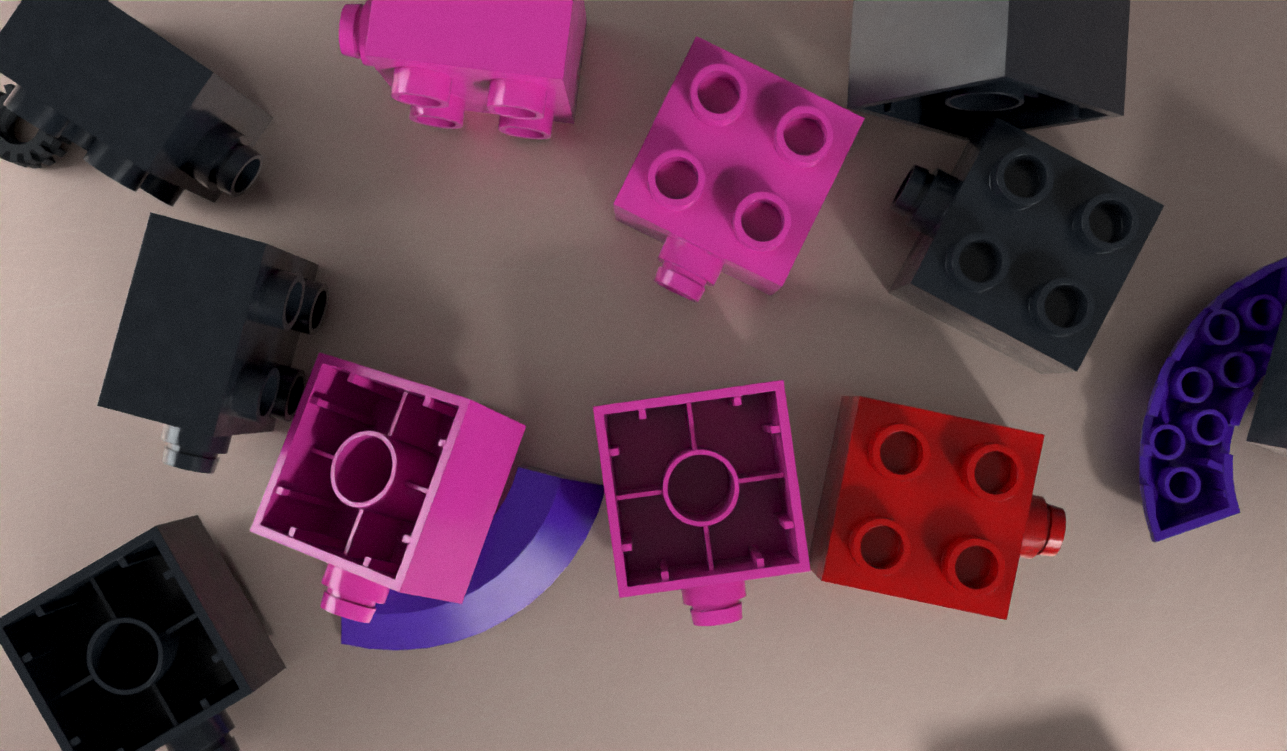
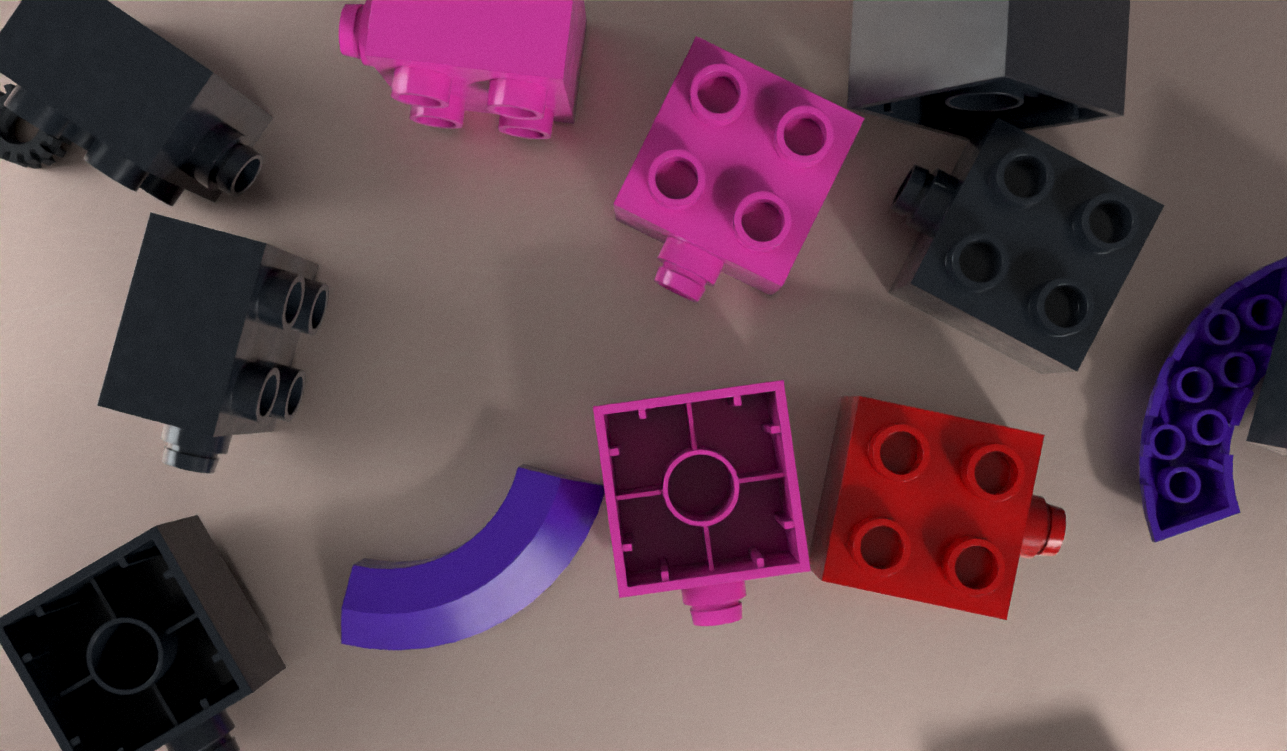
(387, 485): dark pink brick -> none

